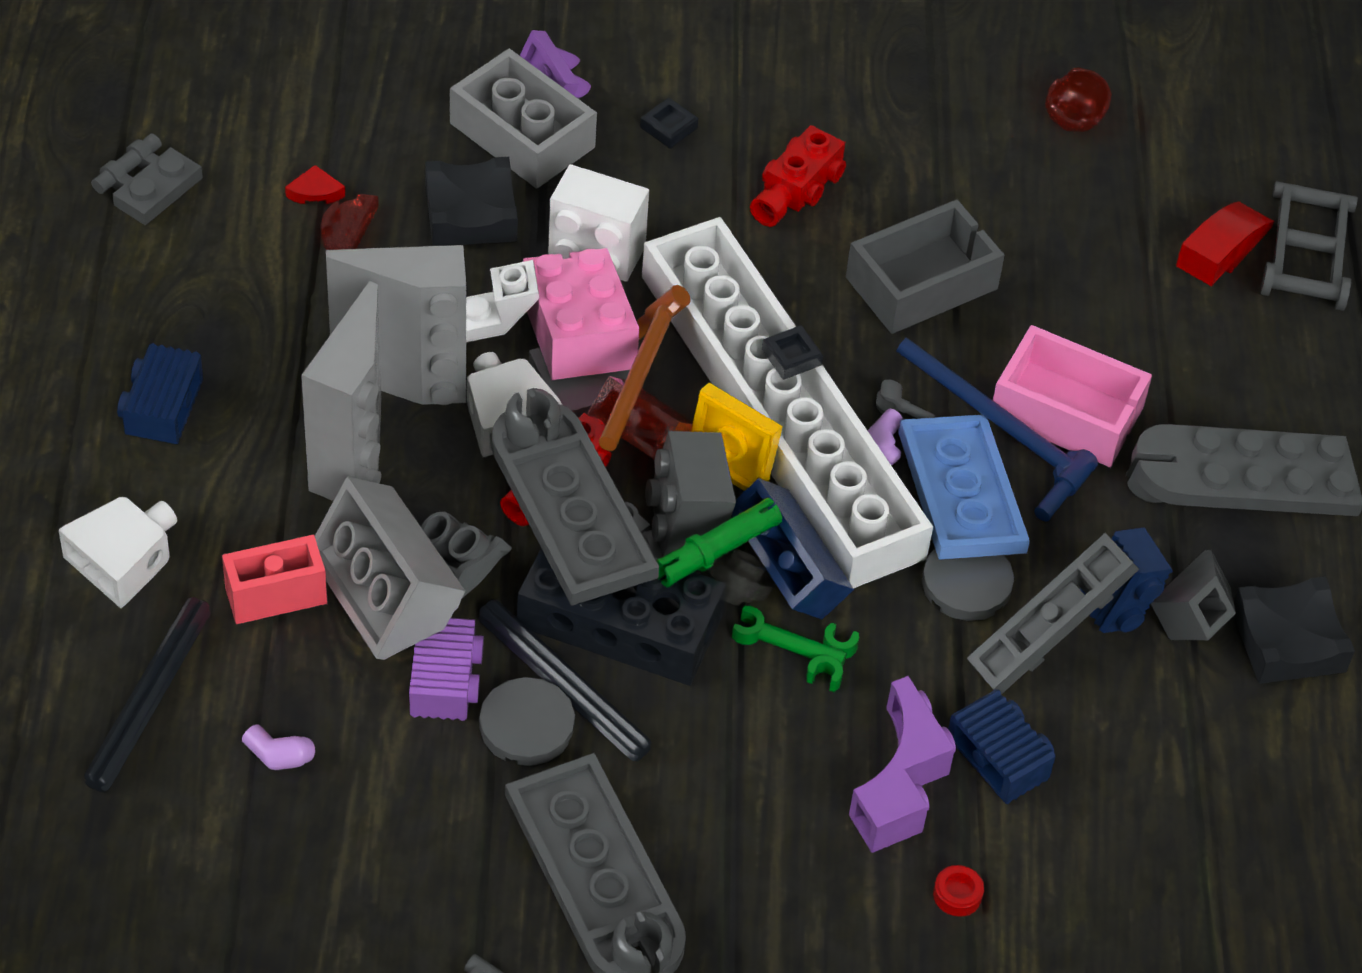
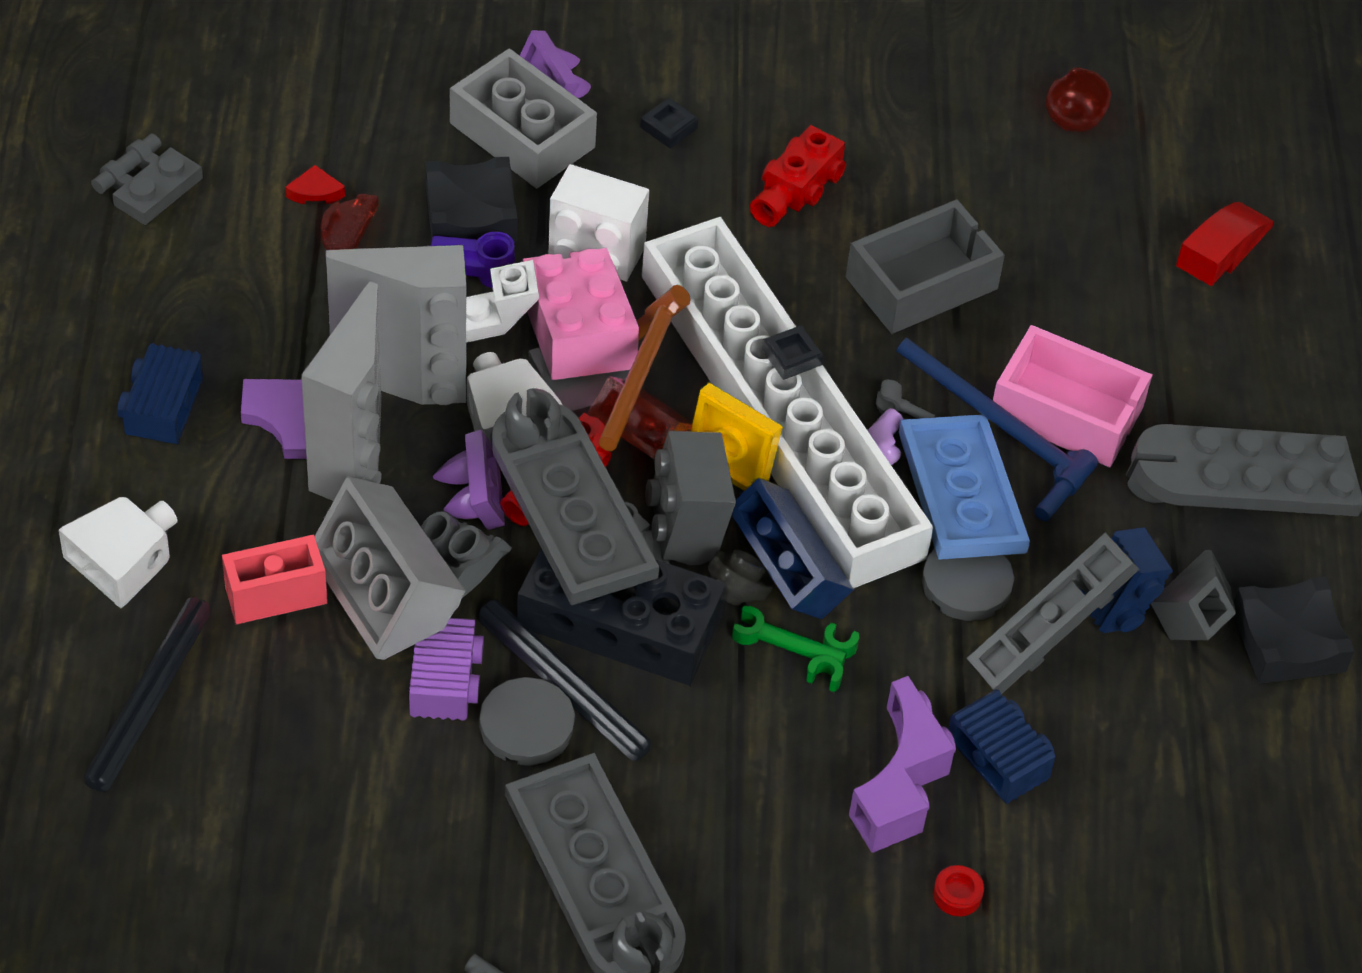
(278, 409): none -> medium lavender tile
(279, 752): lavender arm -> none
(481, 255): none -> dark purple piece
(482, 472): none -> medium lavender tile
(702, 550): green pin -> none
(1273, 278): dark grey piece -> none

